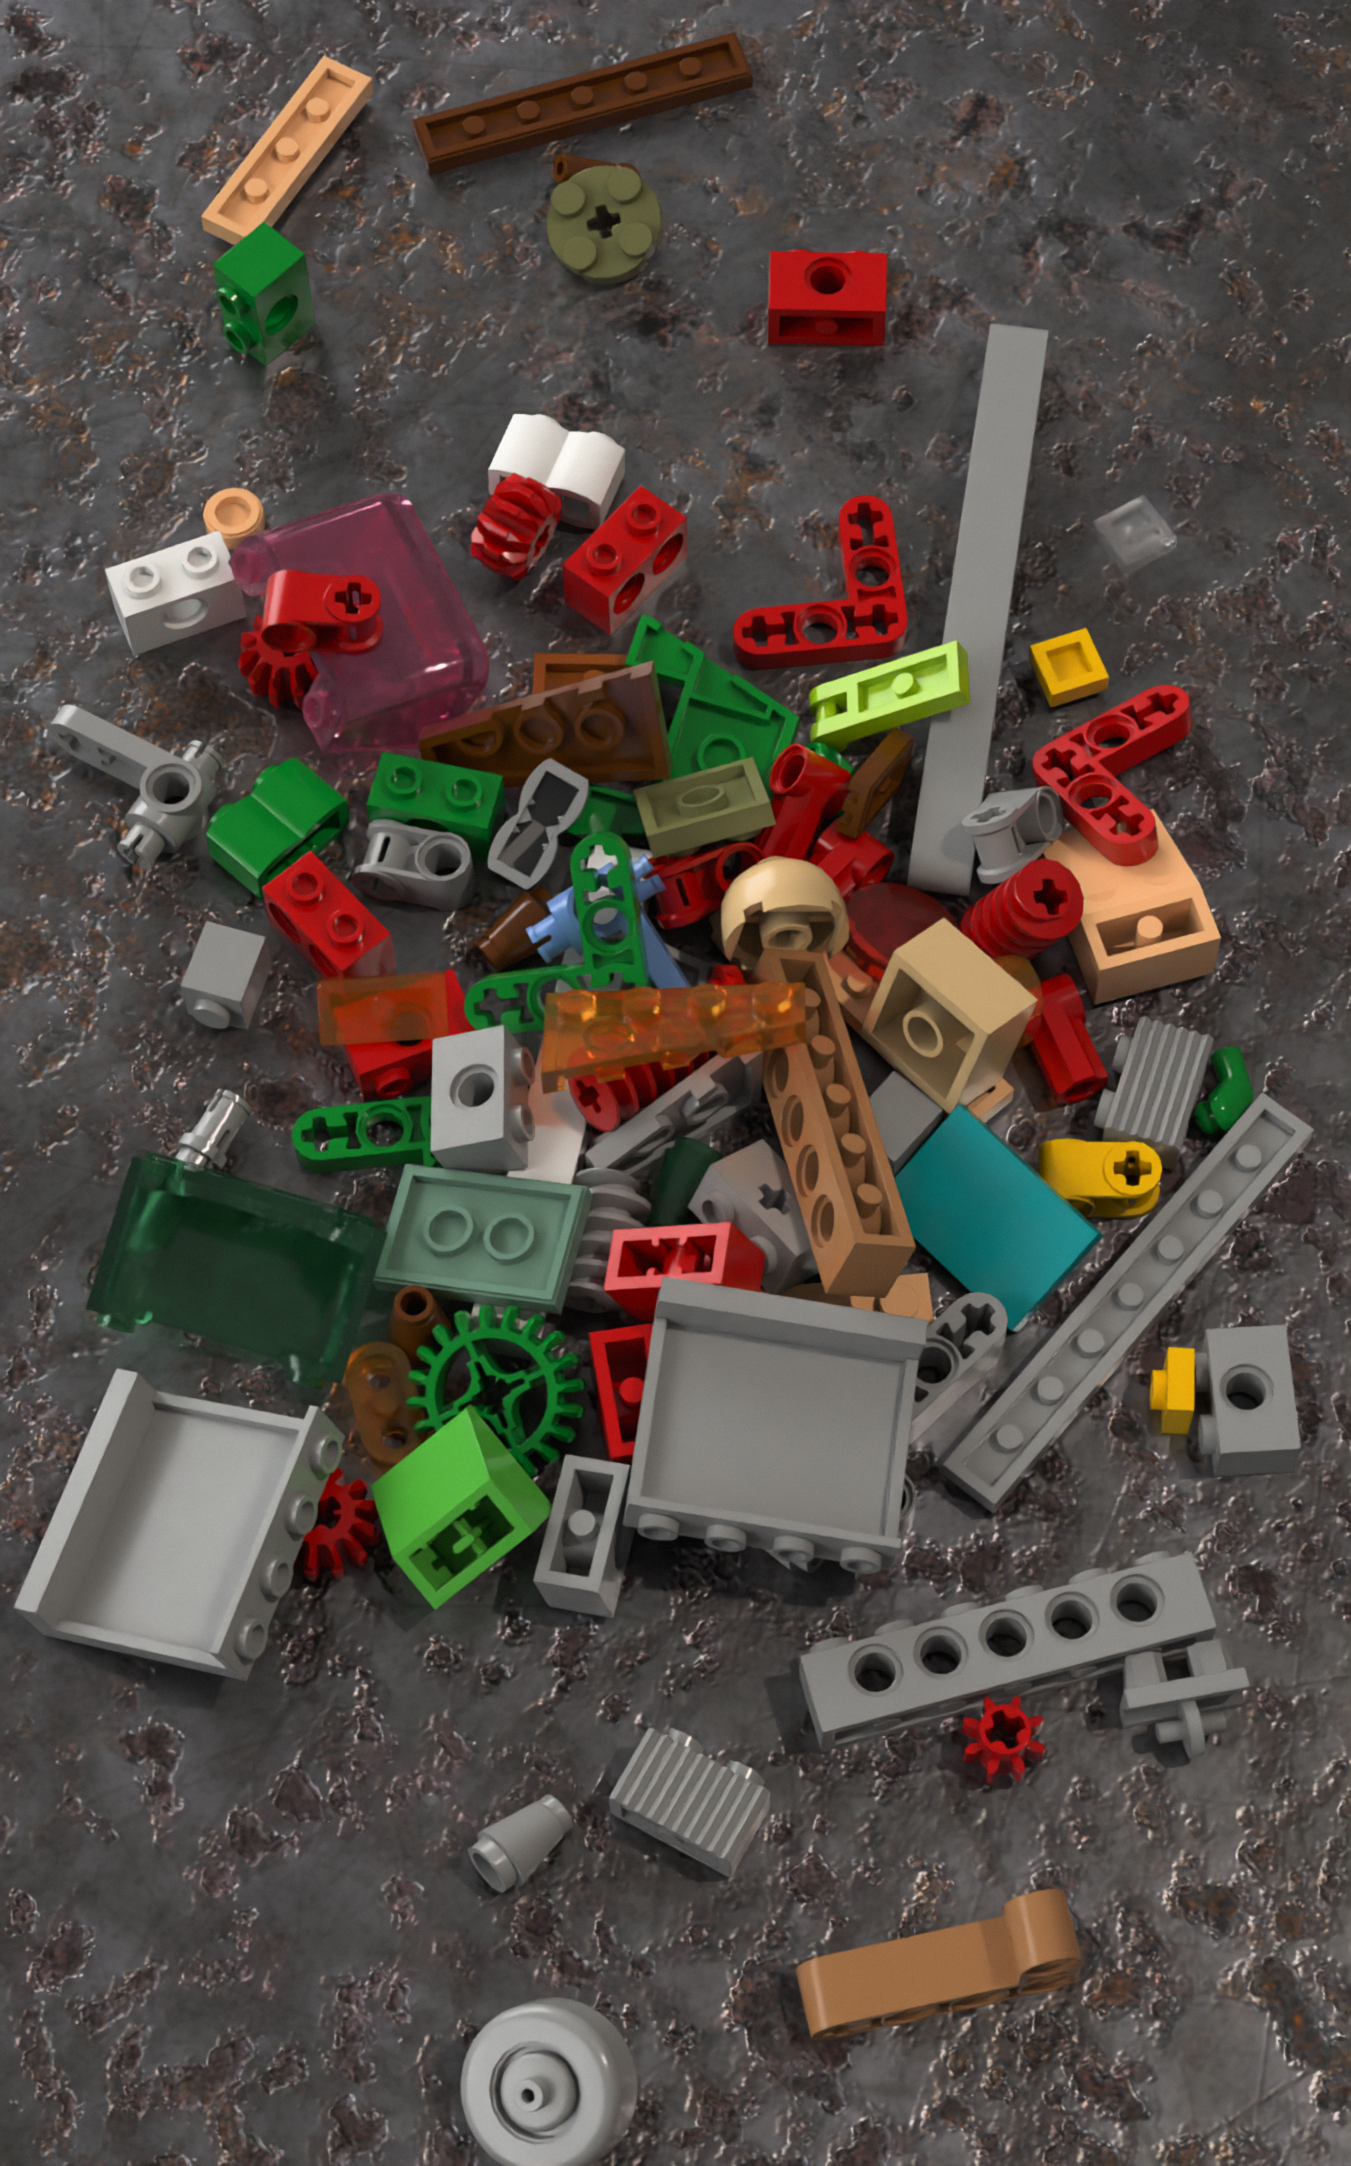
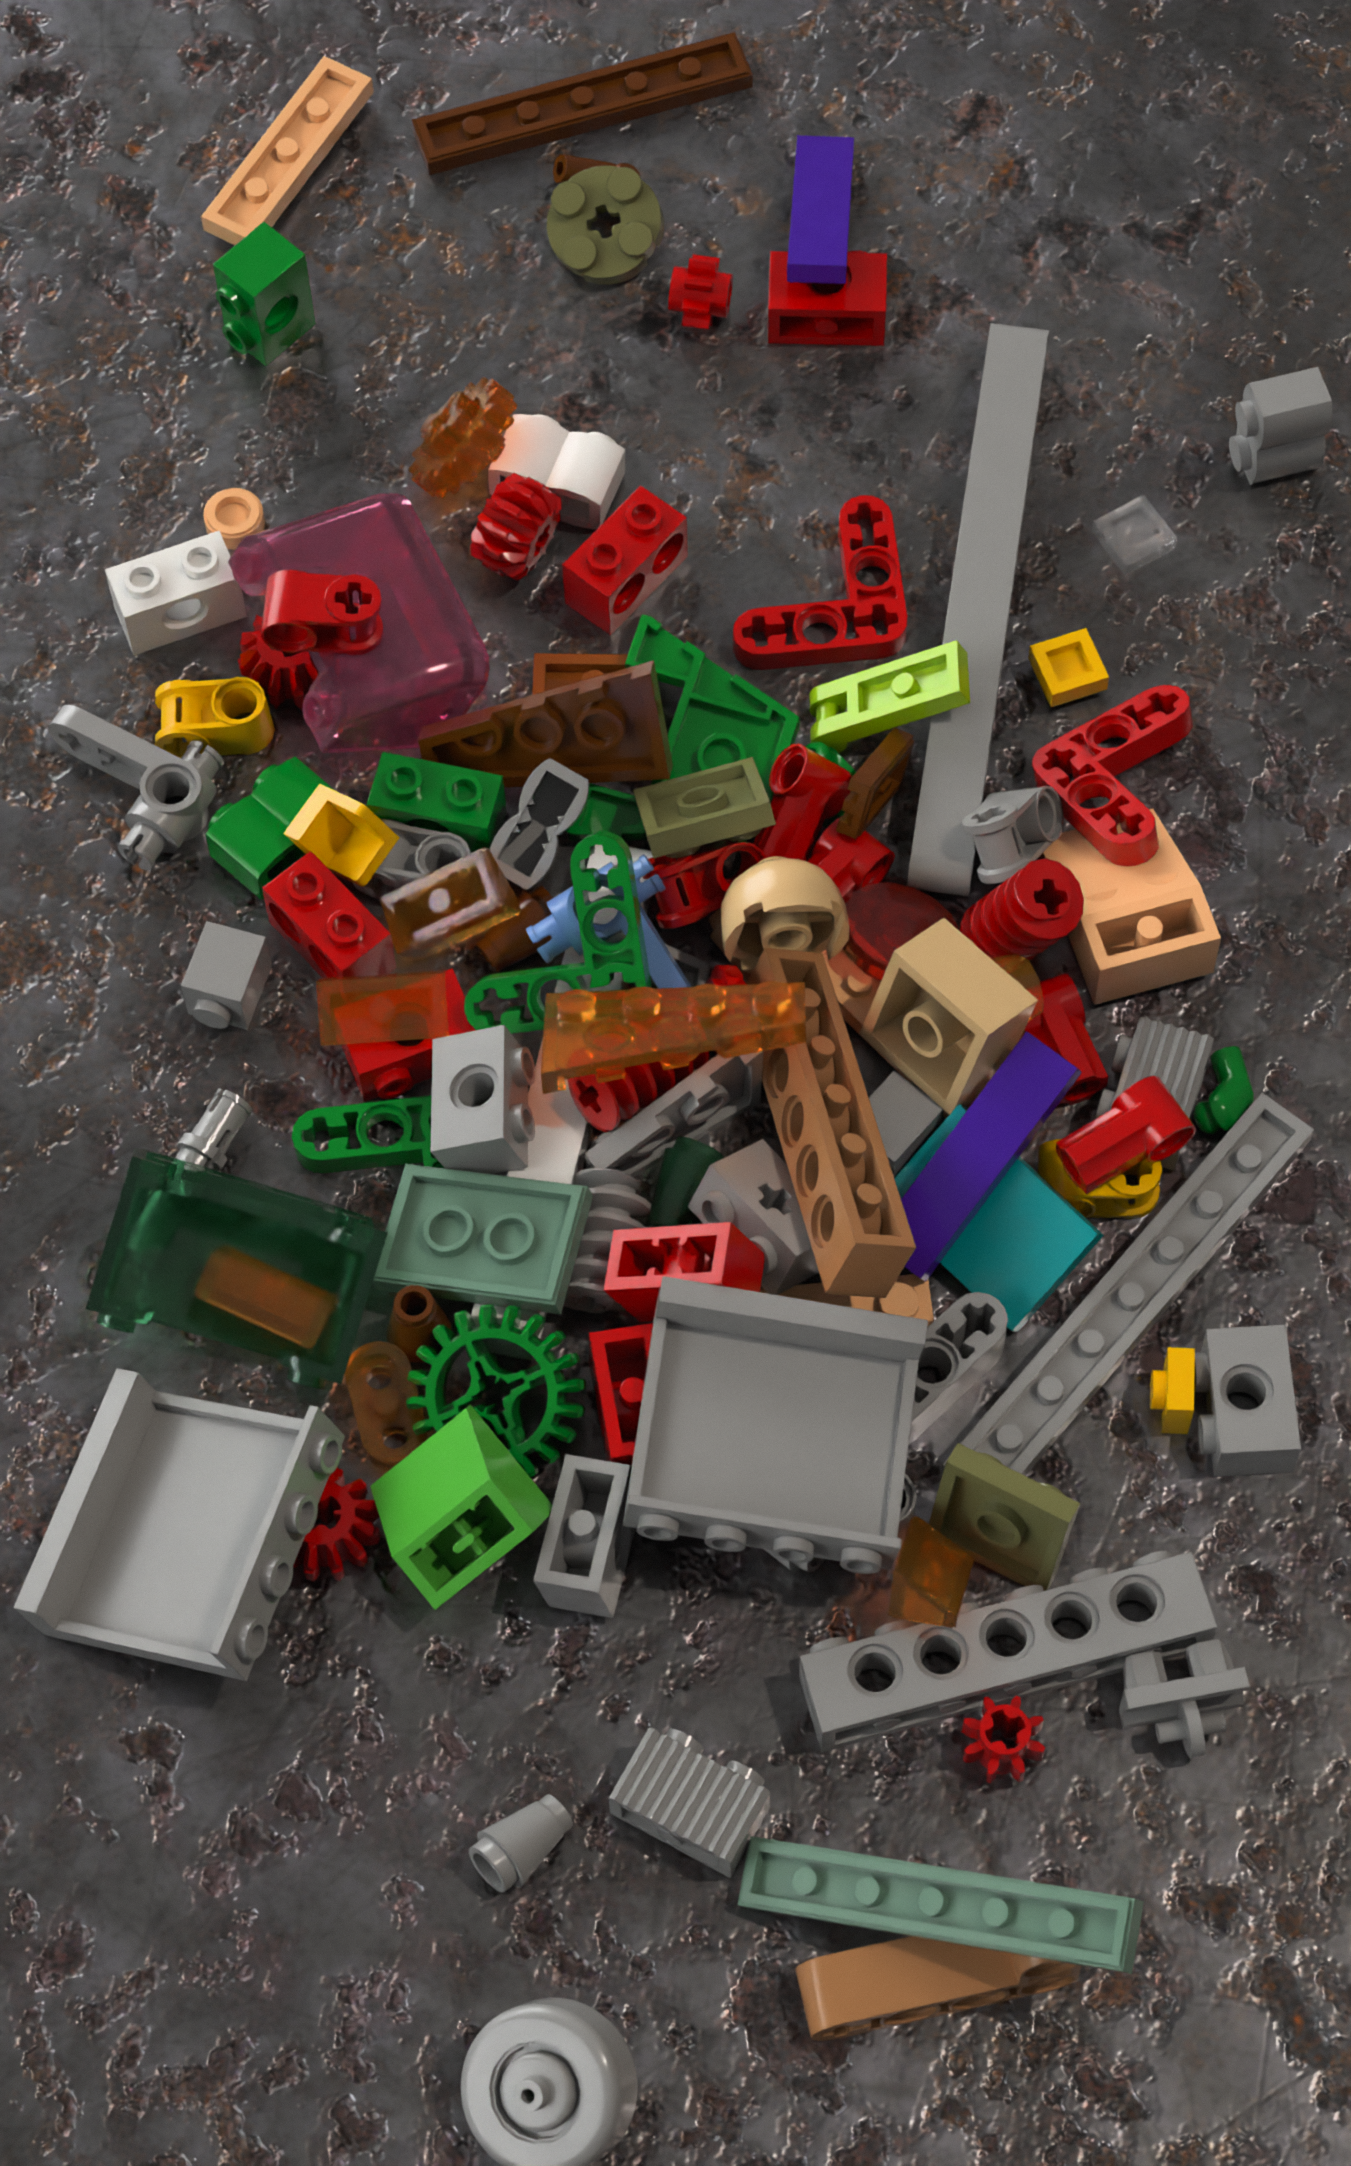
(209, 716): none -> yellow piece
(265, 1296): none -> clear orange slope
(342, 835): none -> yellow panel
(449, 905): none -> clear orange slope
(462, 437): none -> clear orange gear
(700, 292): none -> red gear
(820, 210): none -> dark purple tile
(929, 1577): none -> clear orange slope
(942, 1904): none -> sand green tile
(983, 1149): none -> dark purple tile
(1003, 1517): none -> olive plate
(1139, 1126): none -> red piece
(1281, 426): none -> light grey brick

